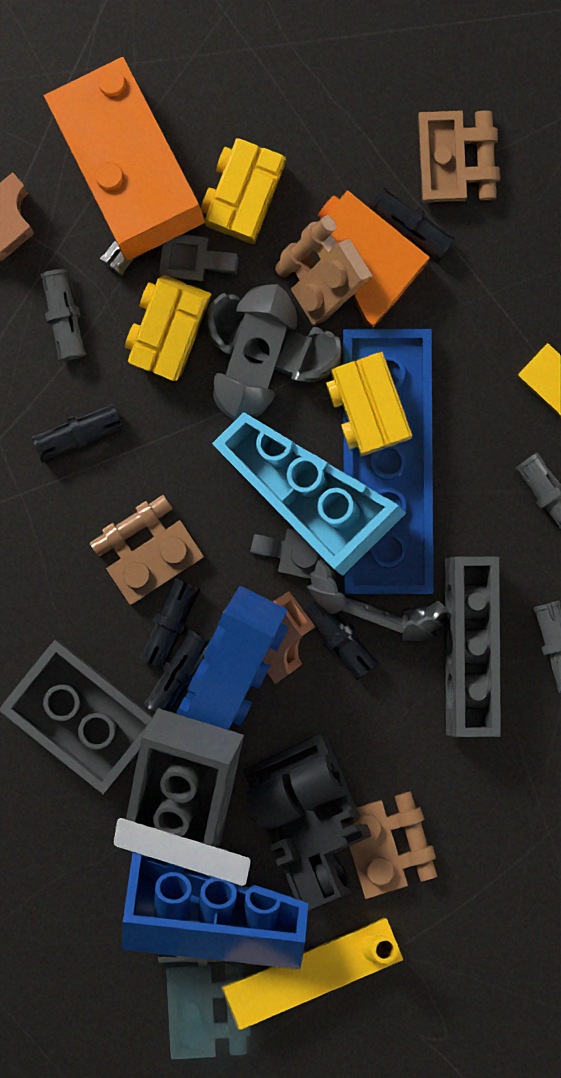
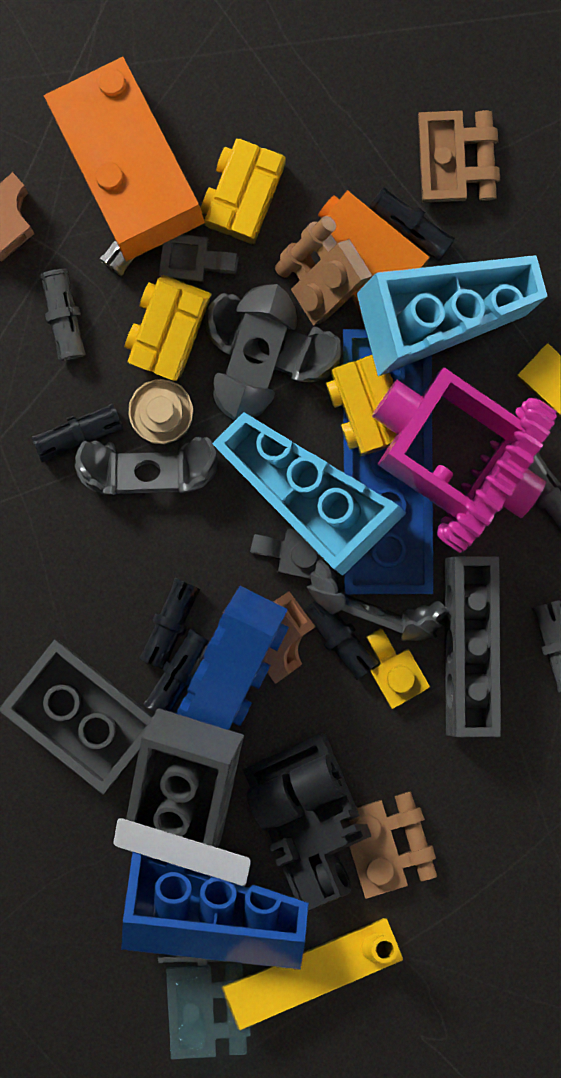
(114, 473): none -> dark grey piece
(155, 561): medium nougat plate -> none
(161, 411): none -> tan plate
(398, 673): none -> yellow plate
(439, 306): none -> medium azure wedge
(504, 477): none -> dark pink piece

